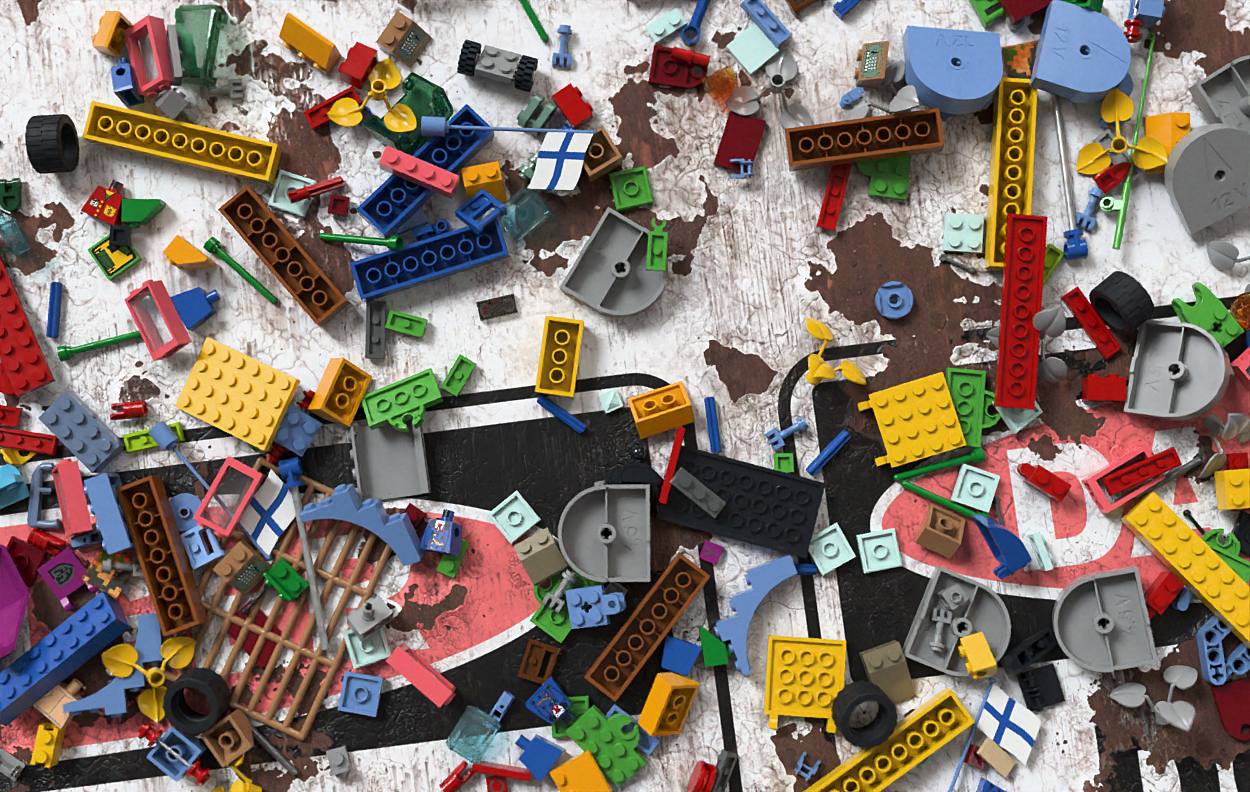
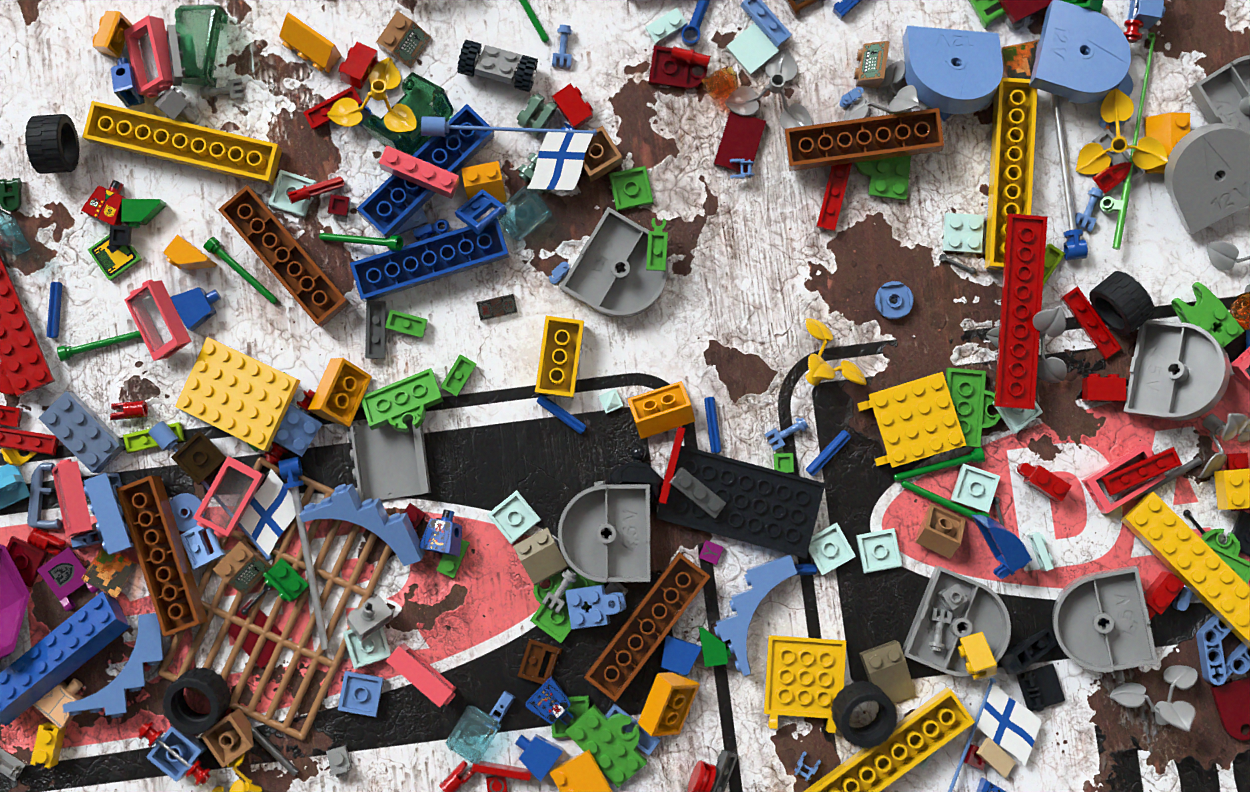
(107, 566): light grey hinge -> none
(122, 658): yellow plant -> none
(199, 458): none -> dark brown panel
(559, 272): none -> medium blue piece

